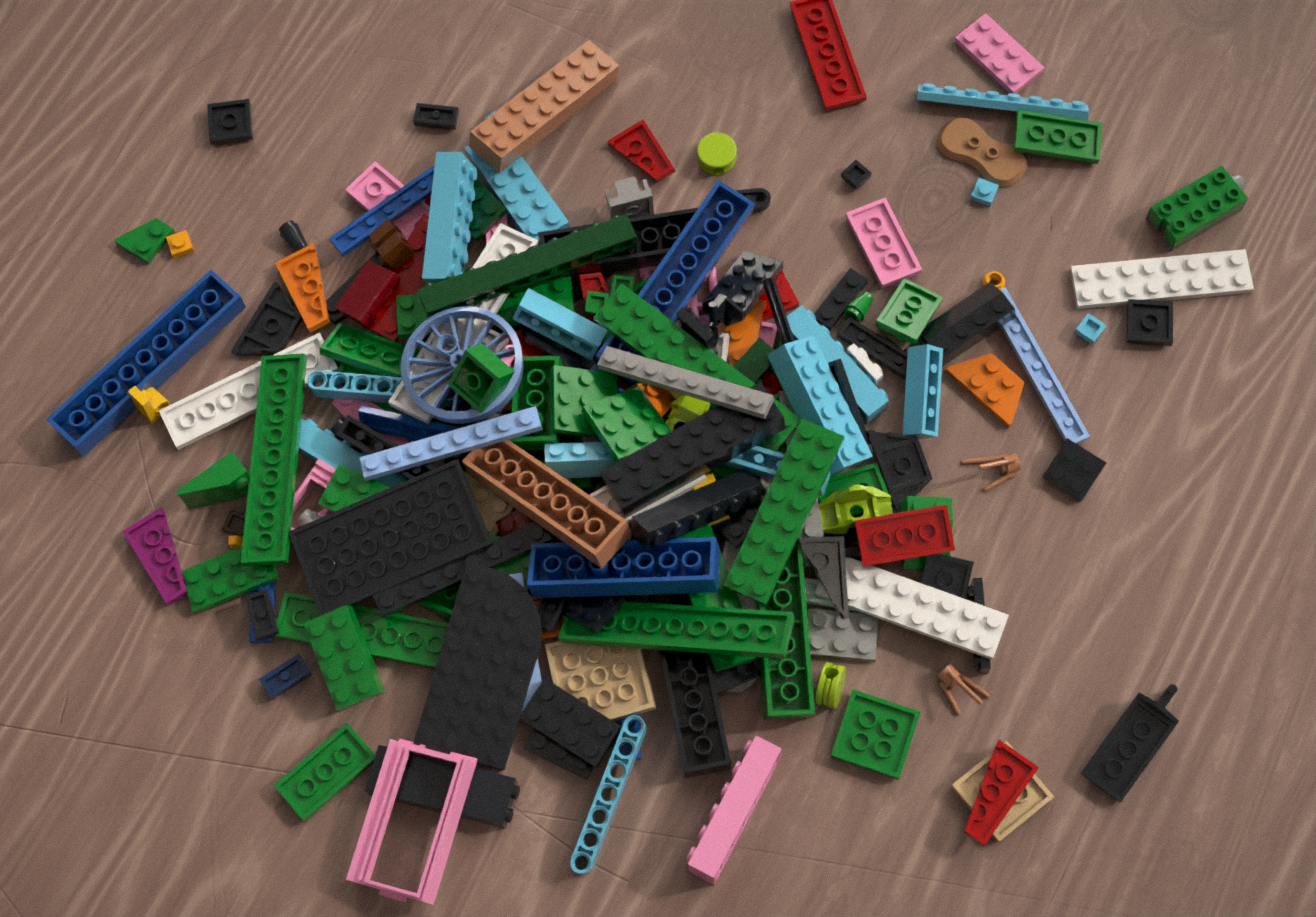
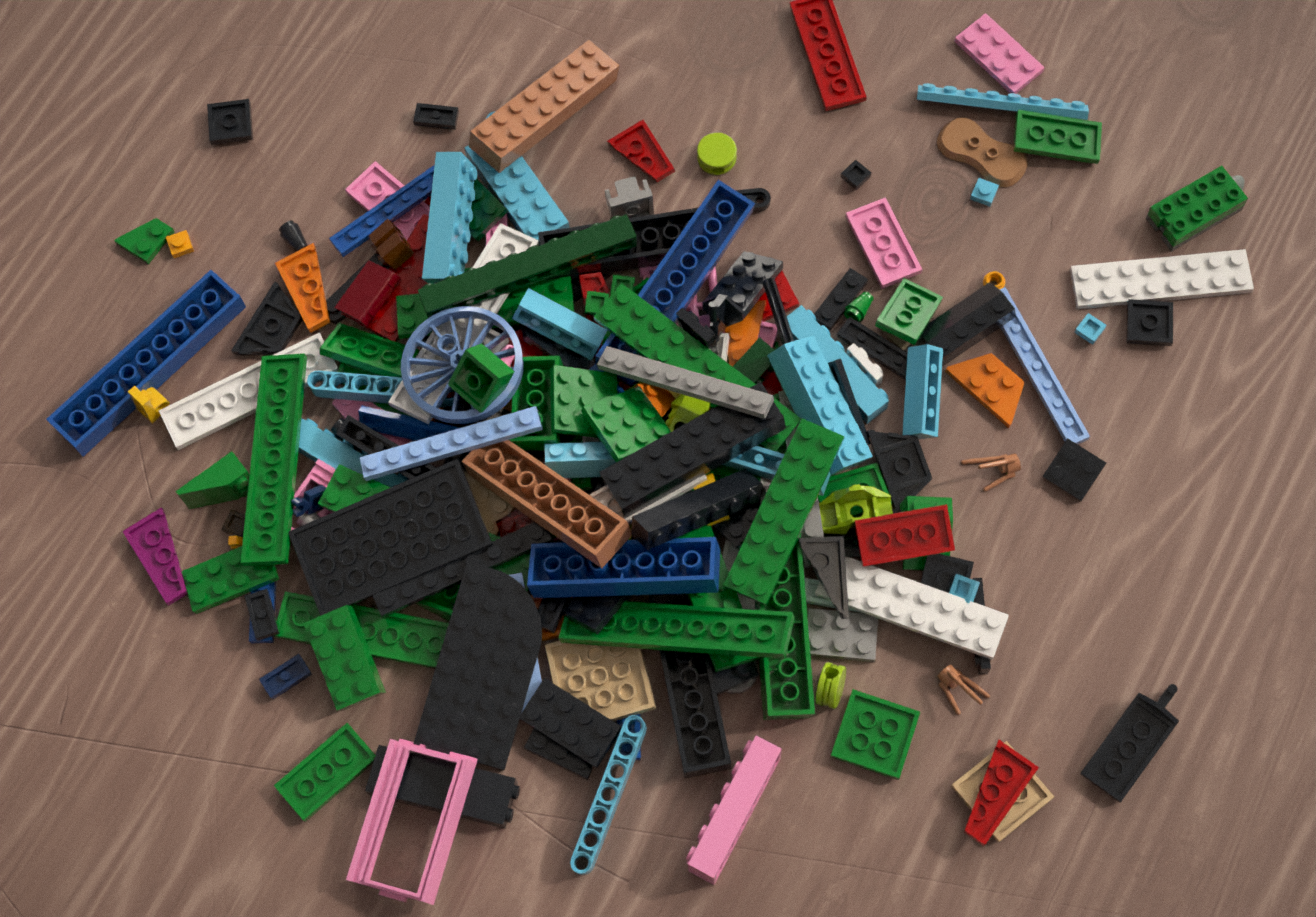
(309, 503): none -> dark blue plate
(964, 588): none -> medium azure plate

